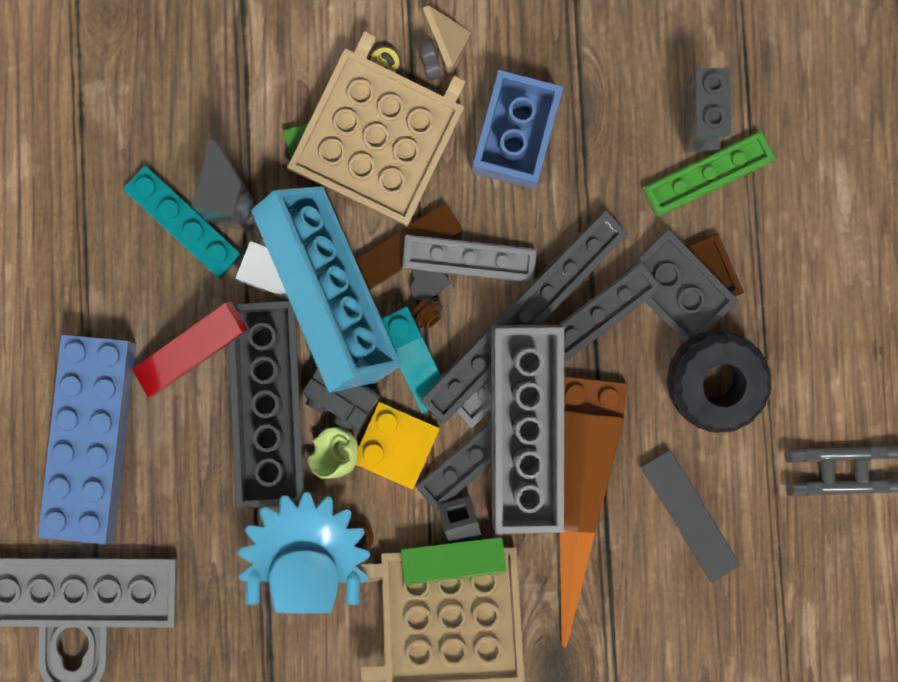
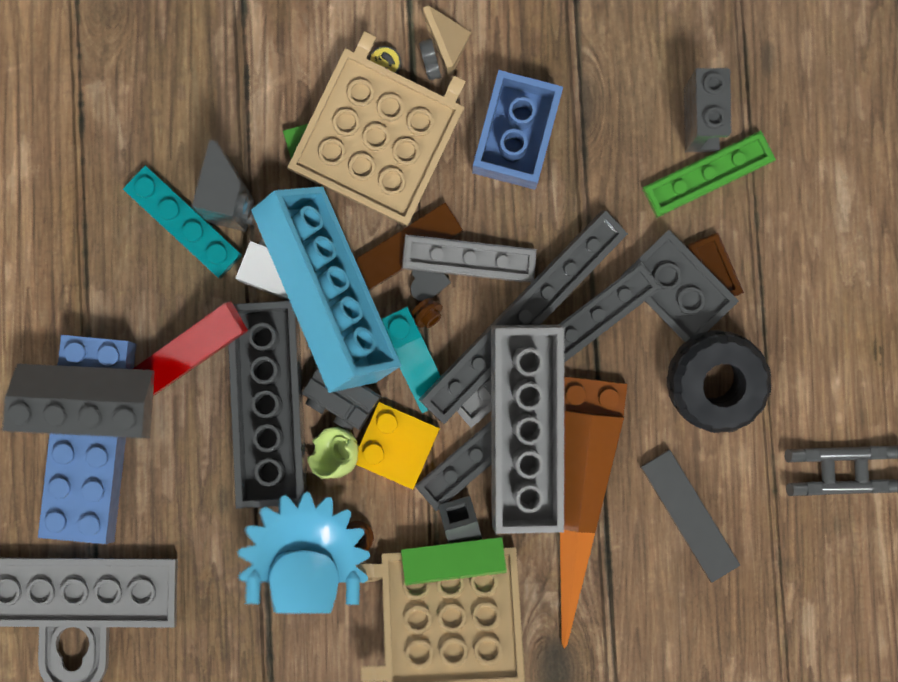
(79, 401): none -> dark grey slope

